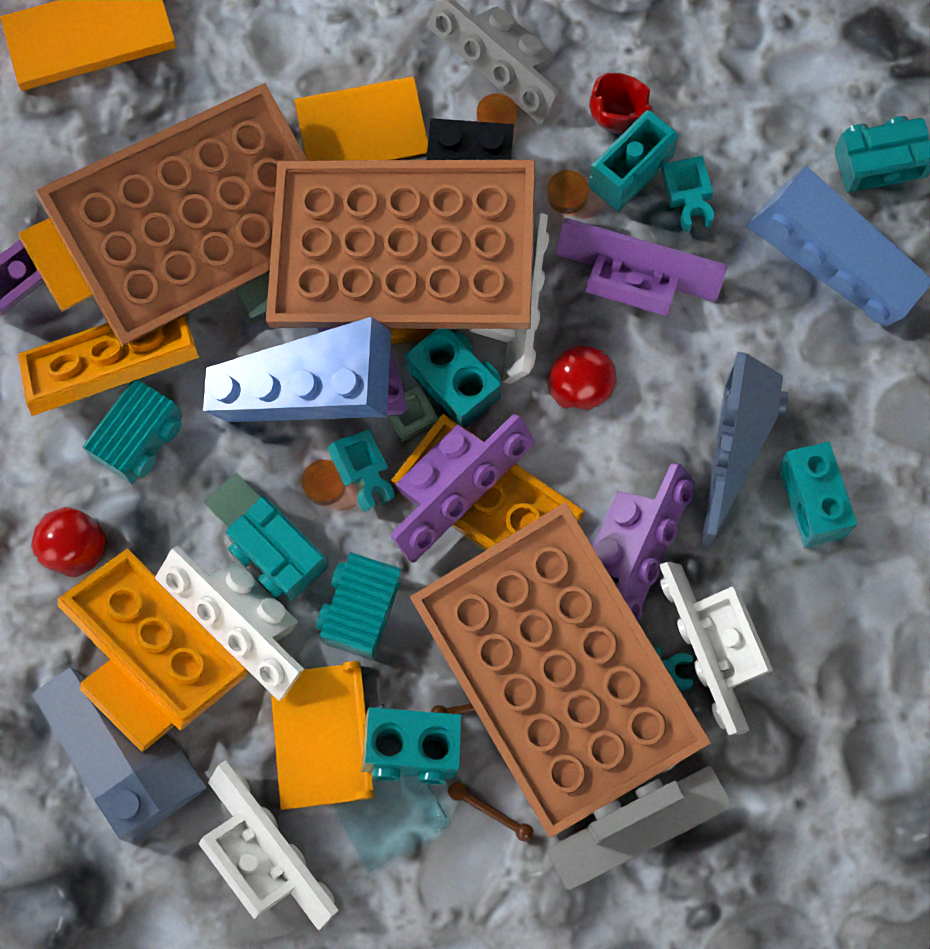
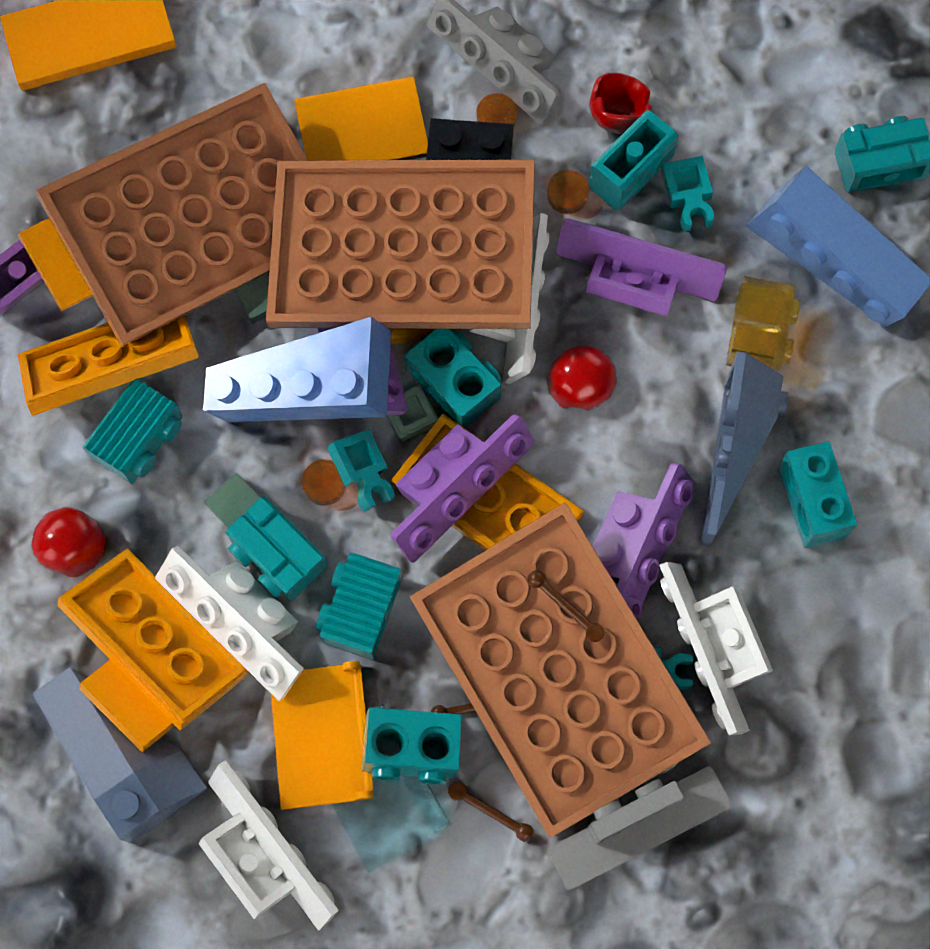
(594, 632): none -> reddish brown hinge
(763, 321): none -> clear yellow brick

